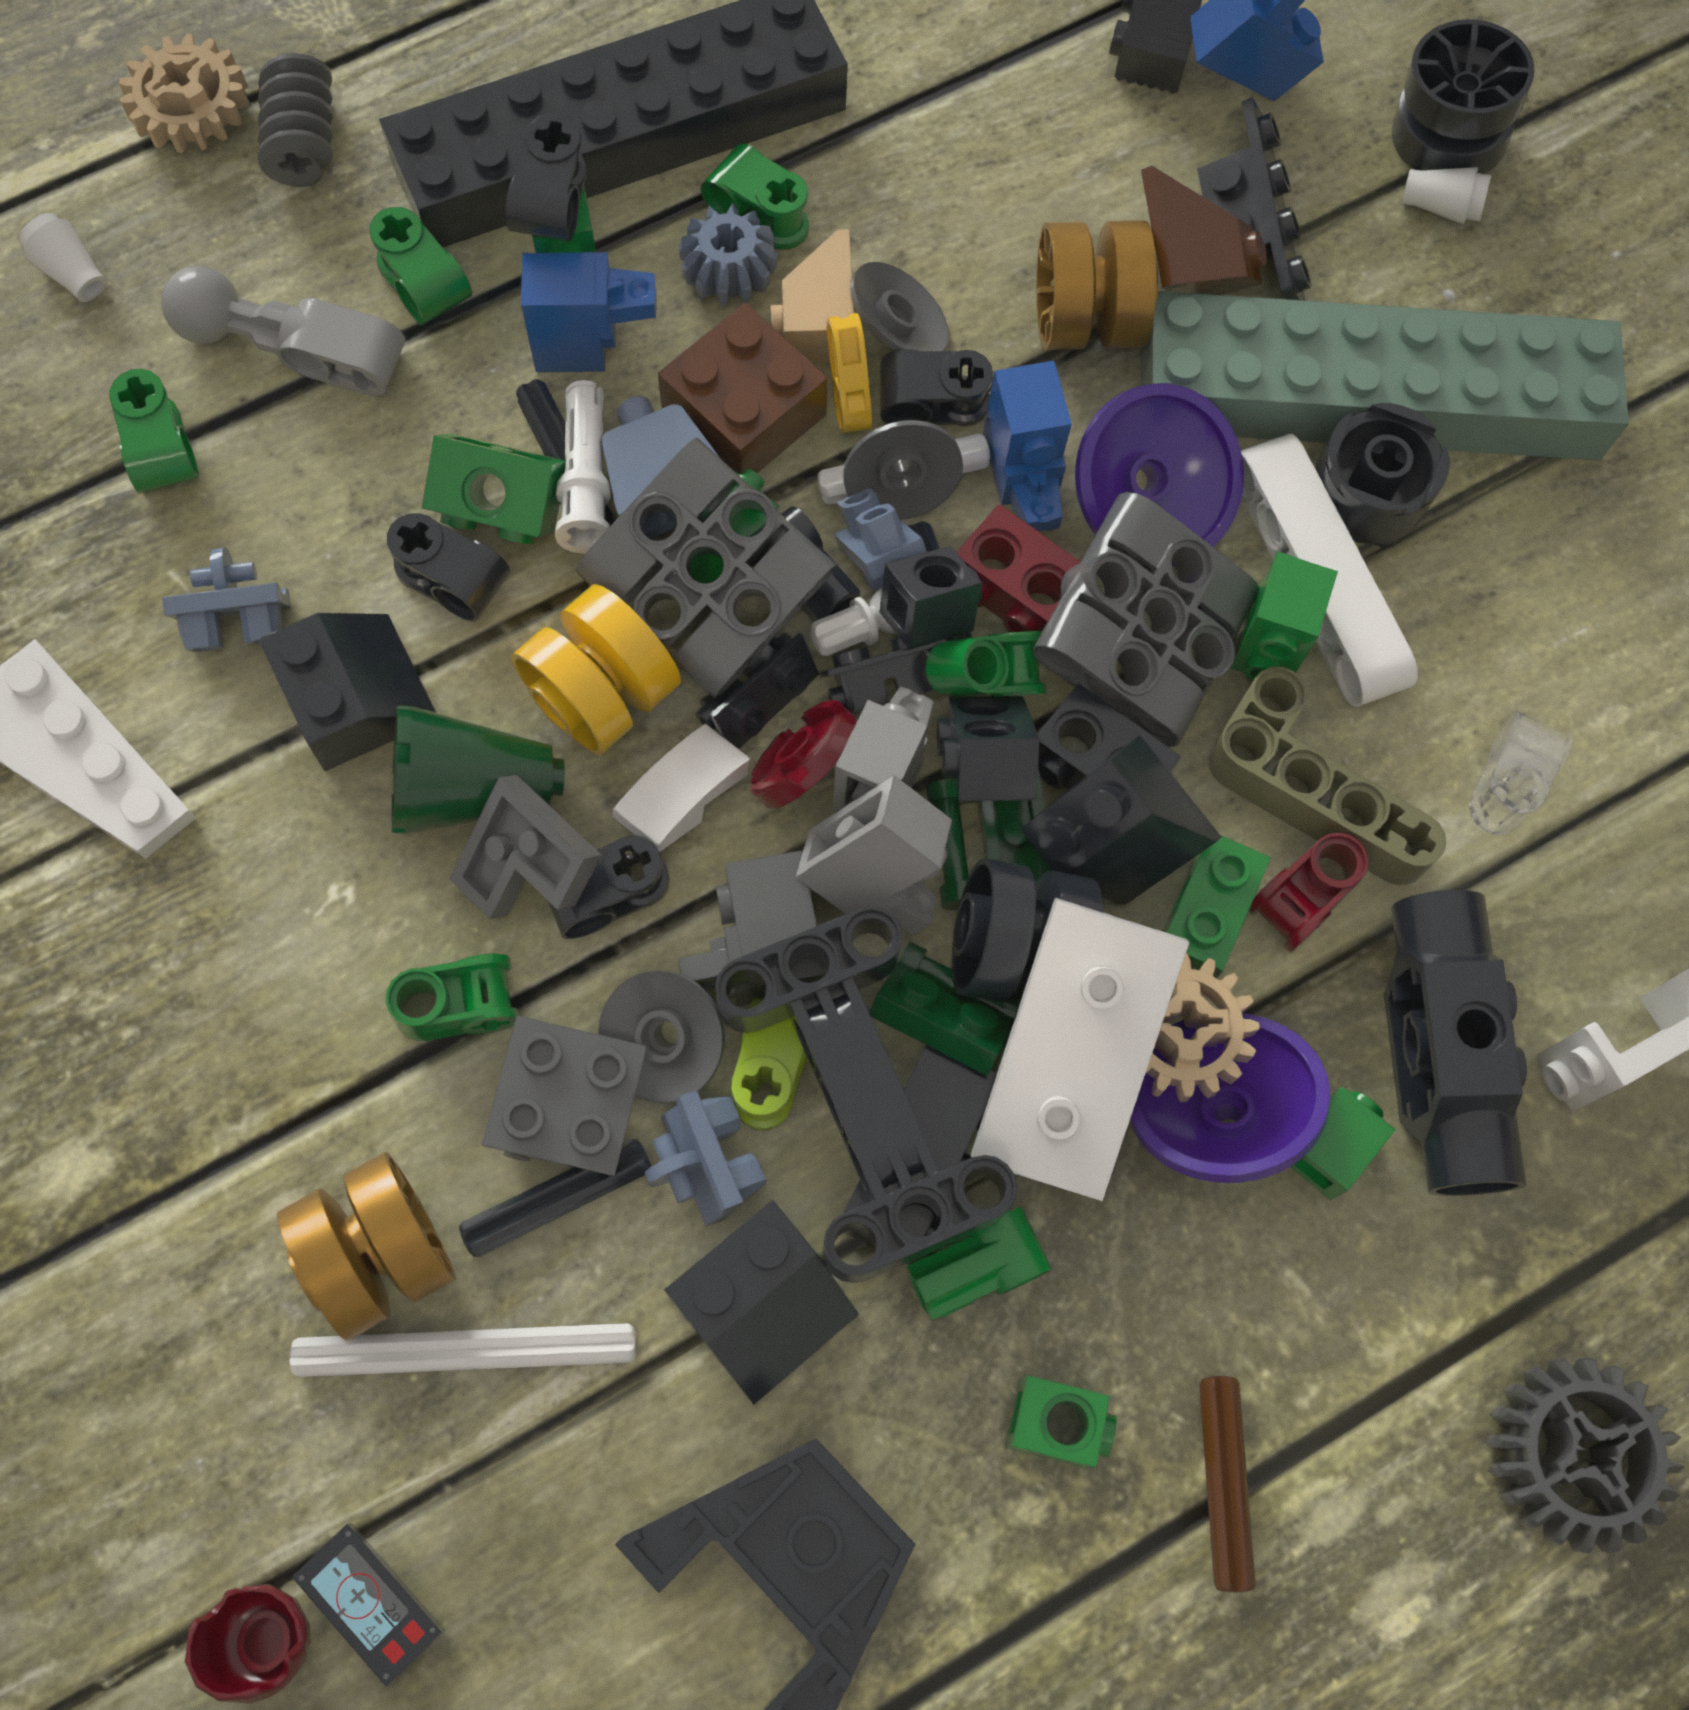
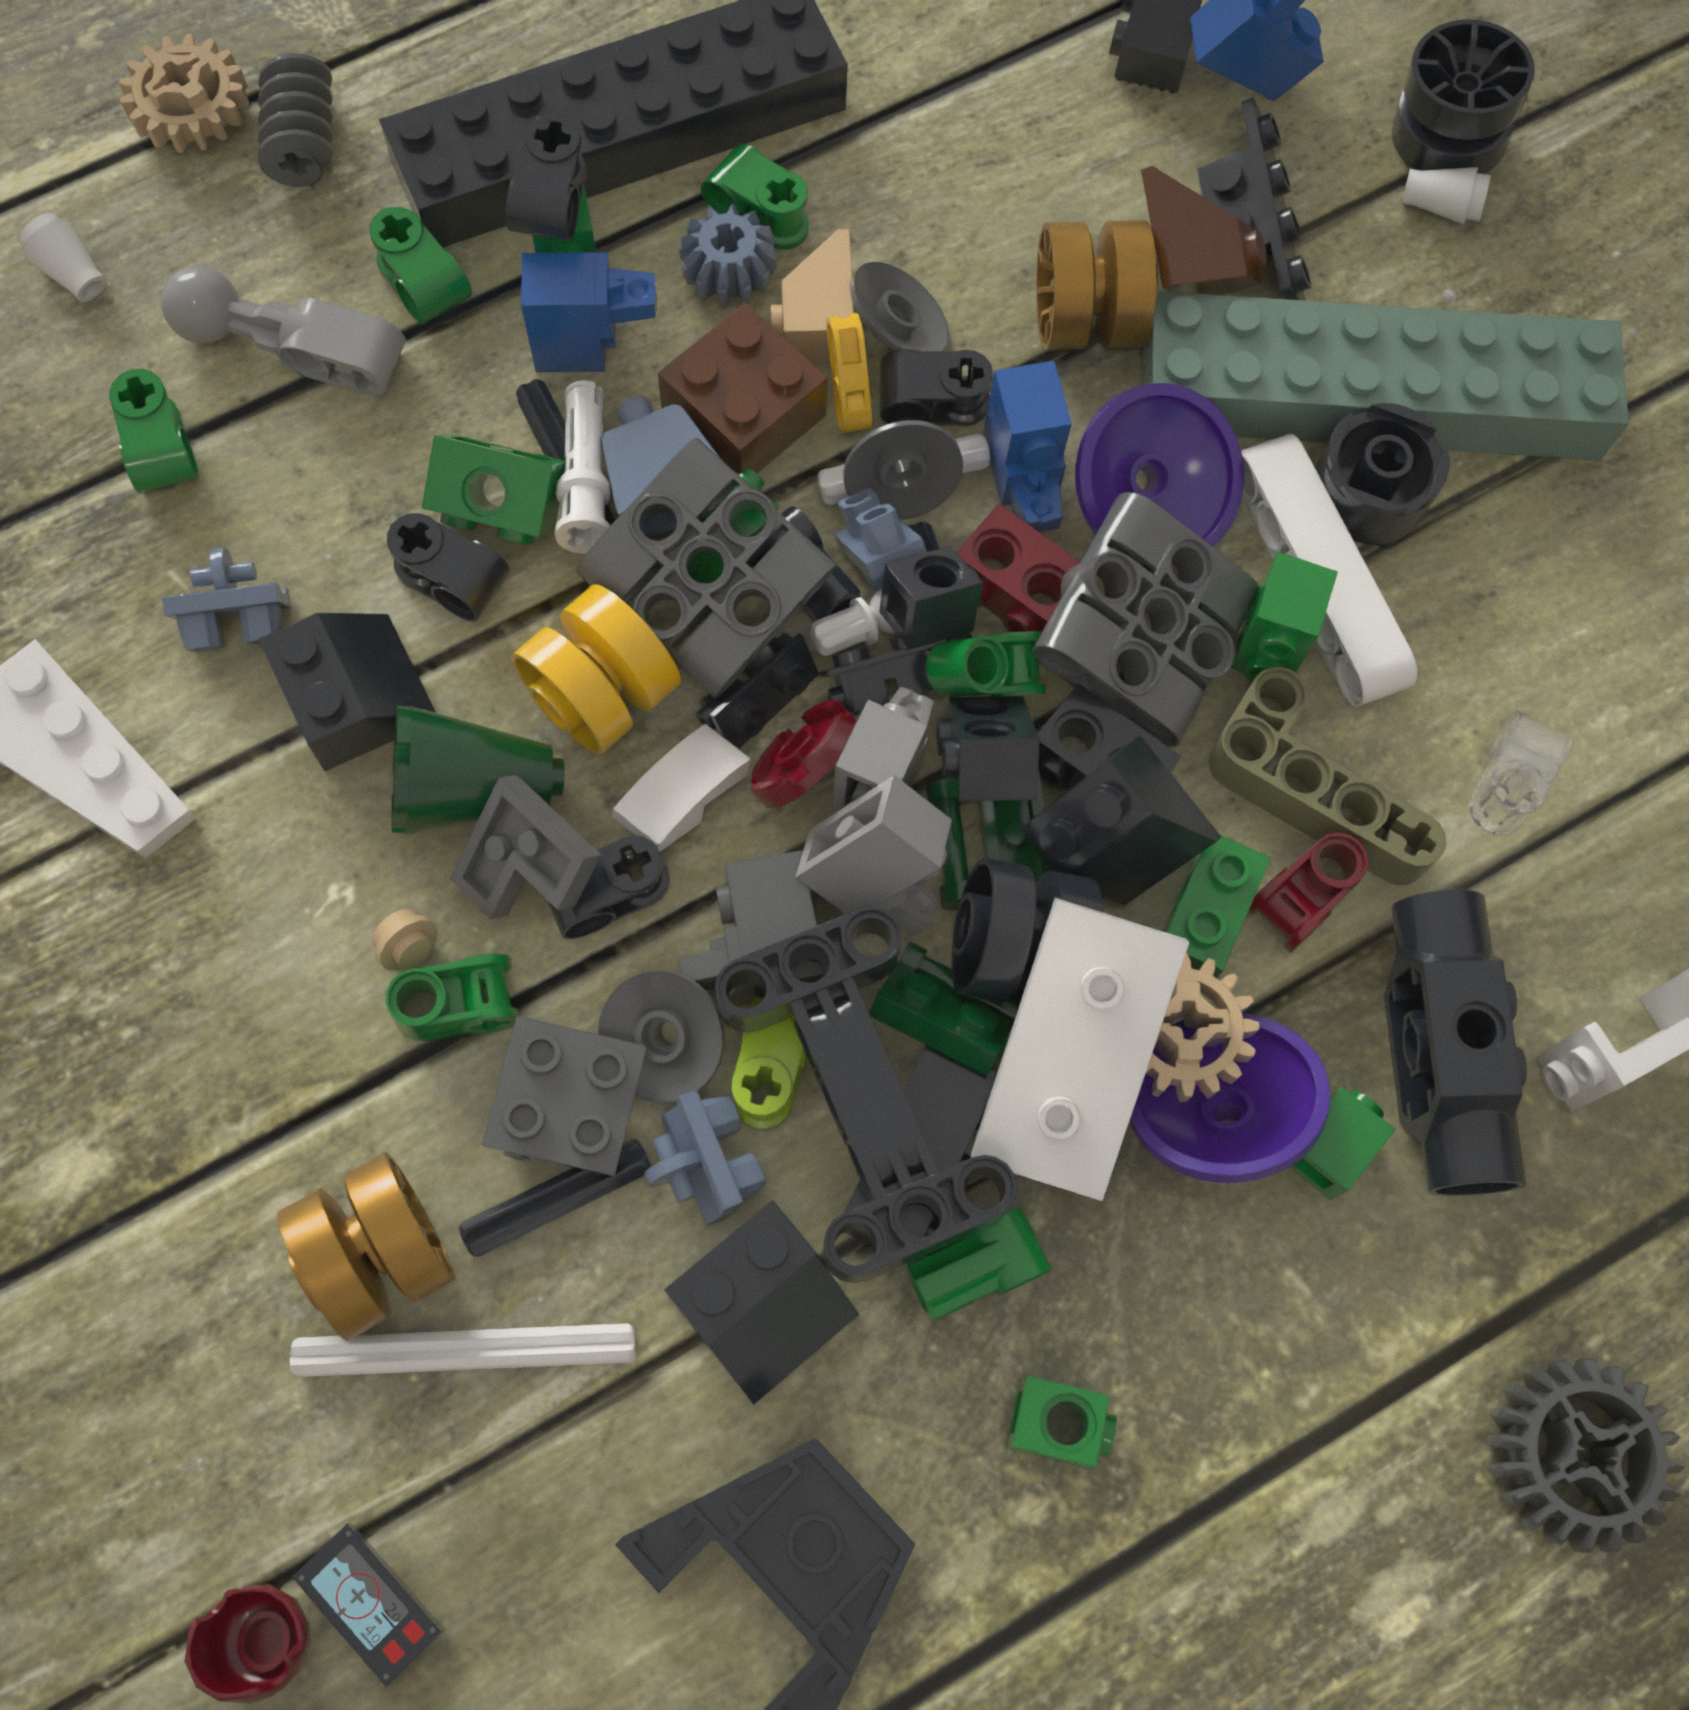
(404, 940): none -> tan plate
(1227, 1484): reddish brown axle -> none

